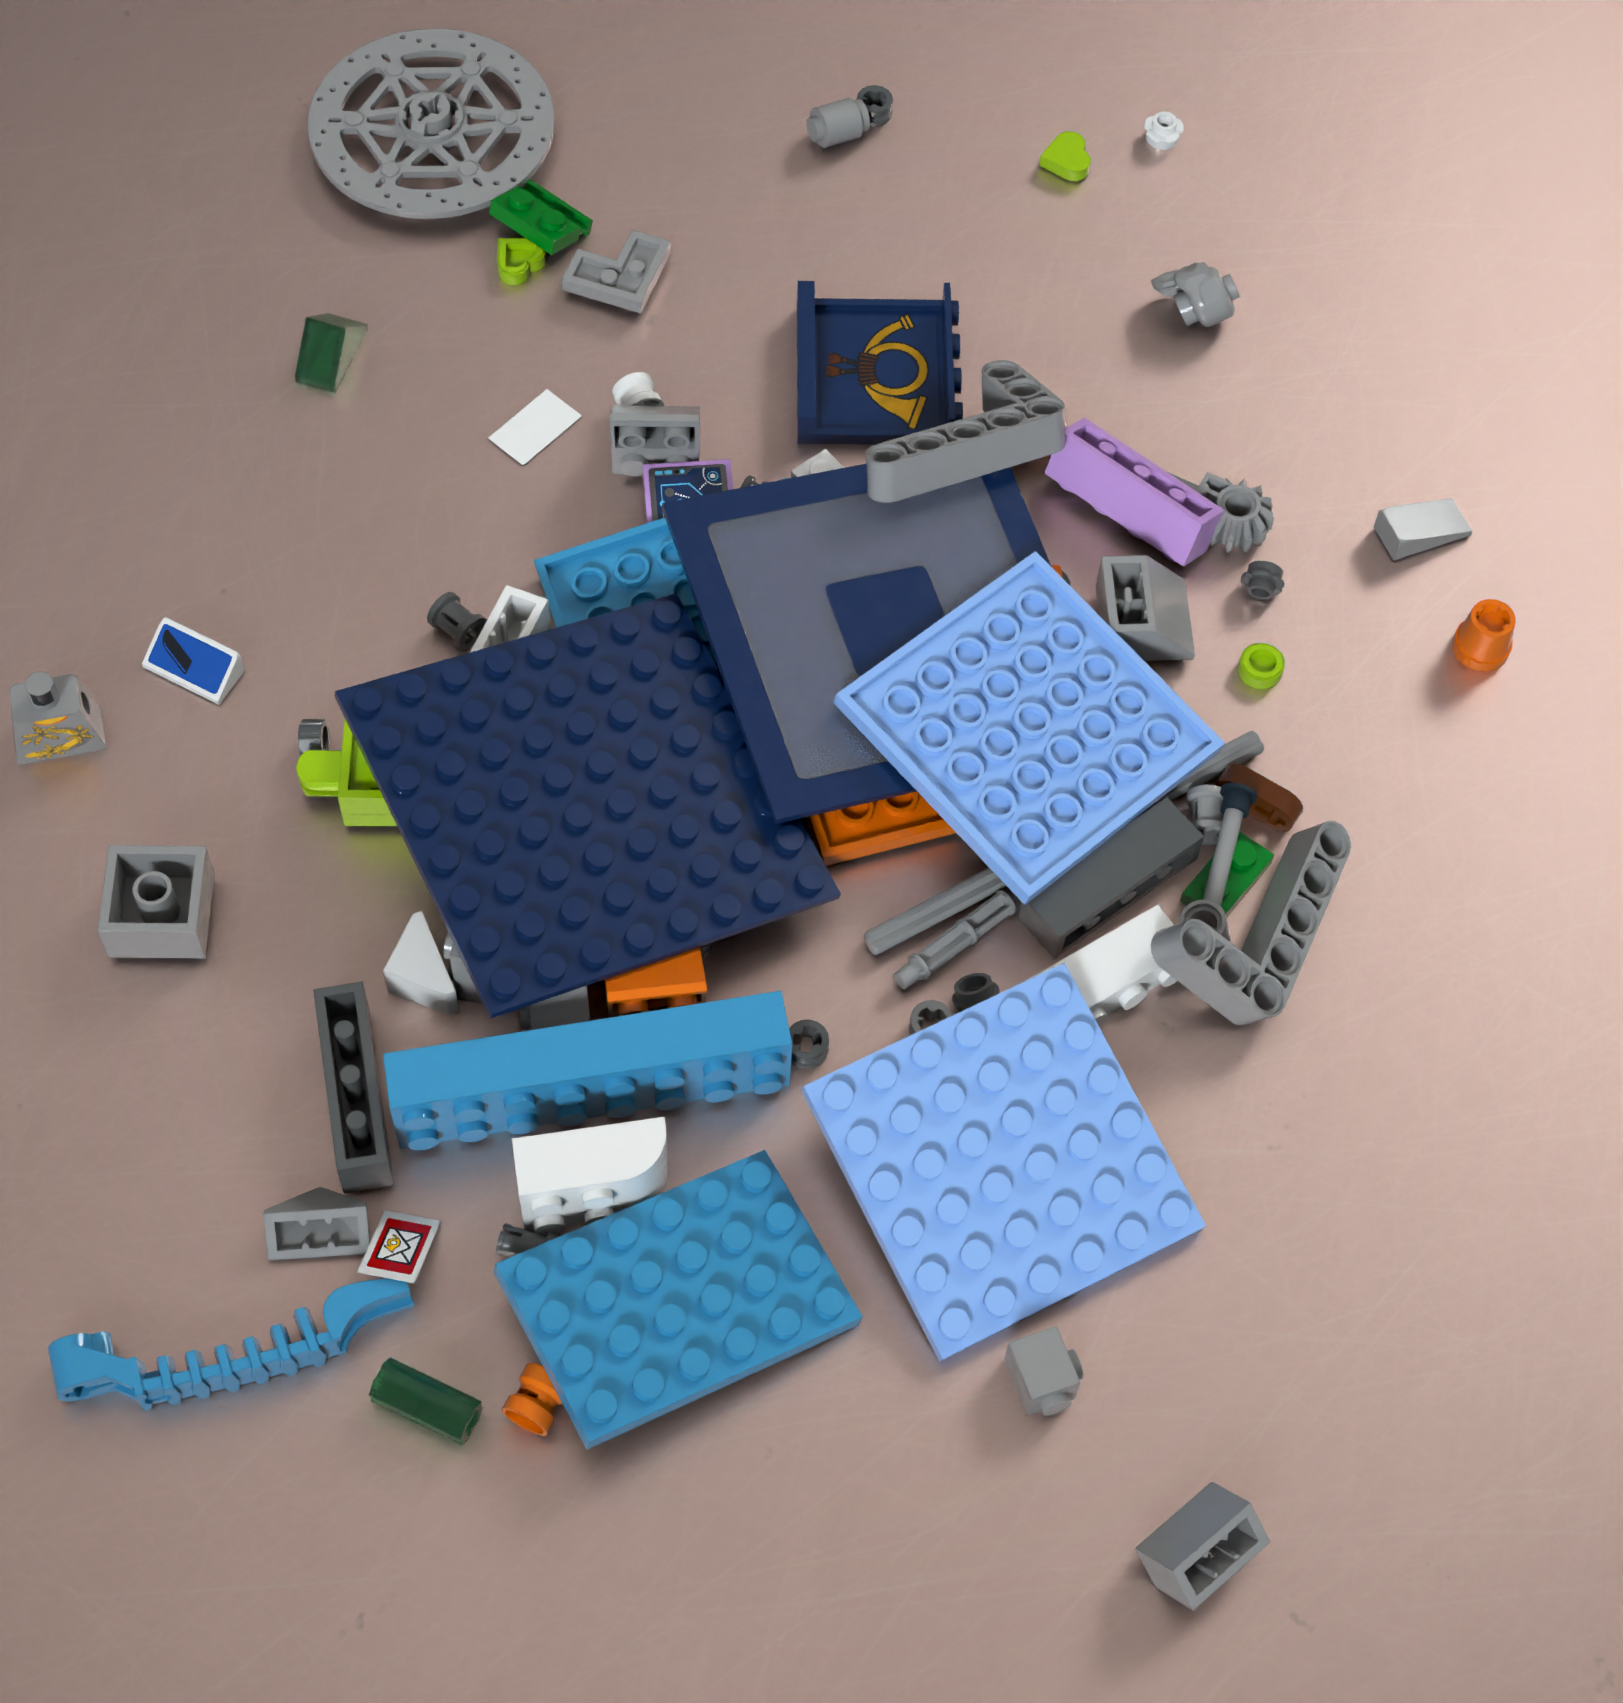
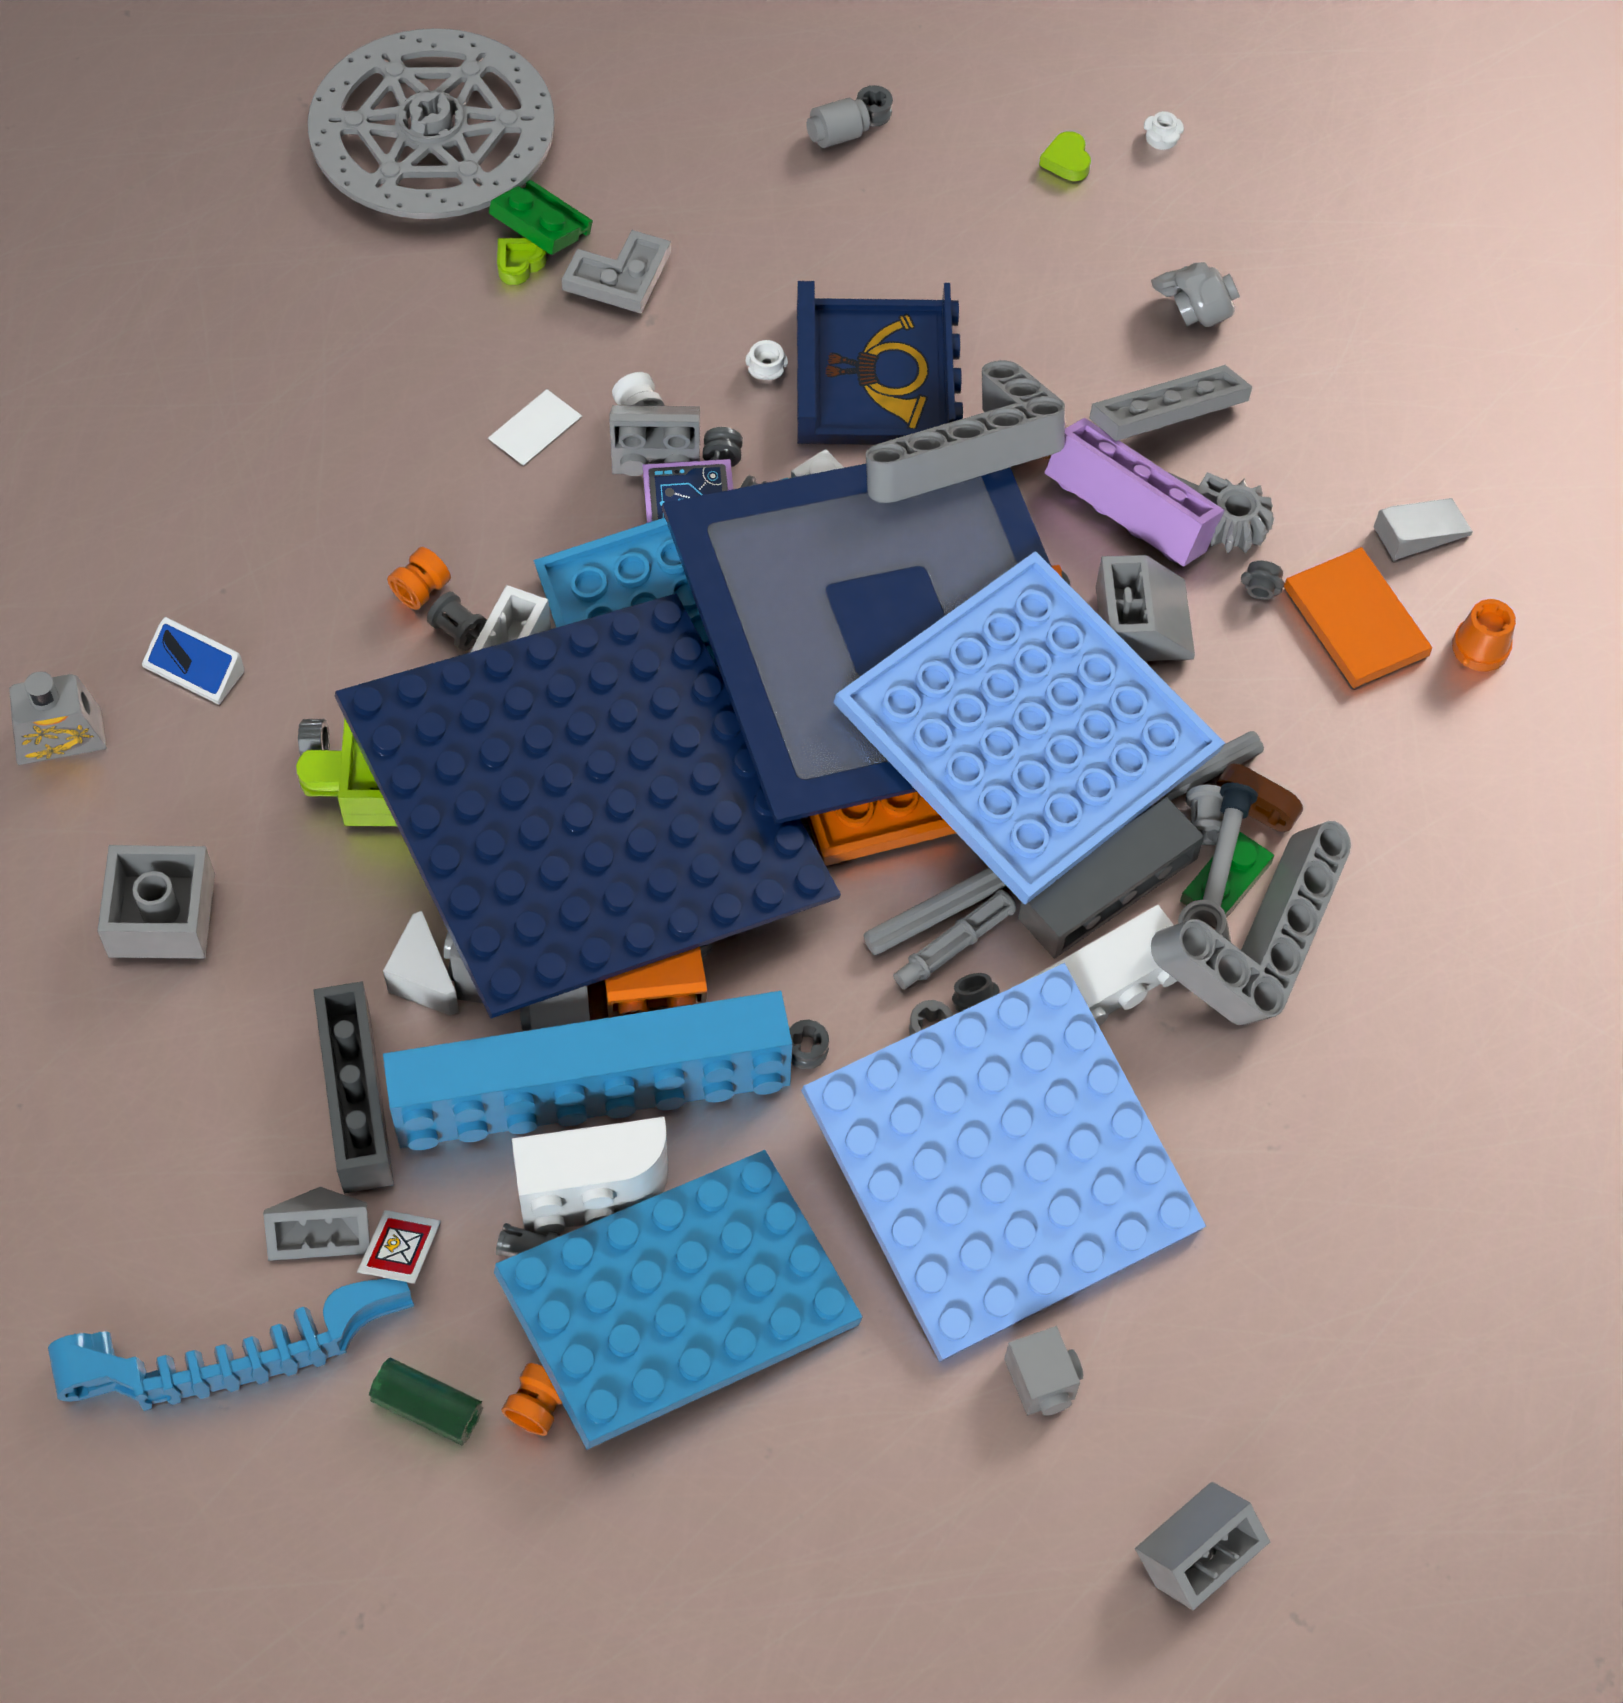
(328, 350): clear green slope -> none
(419, 578): none -> orange wheel
(722, 444): none -> dark grey bush
(766, 352): none -> white plate
(1170, 402): none -> light grey plate
(1261, 666): lime tile -> none
(1357, 617): none -> orange tile

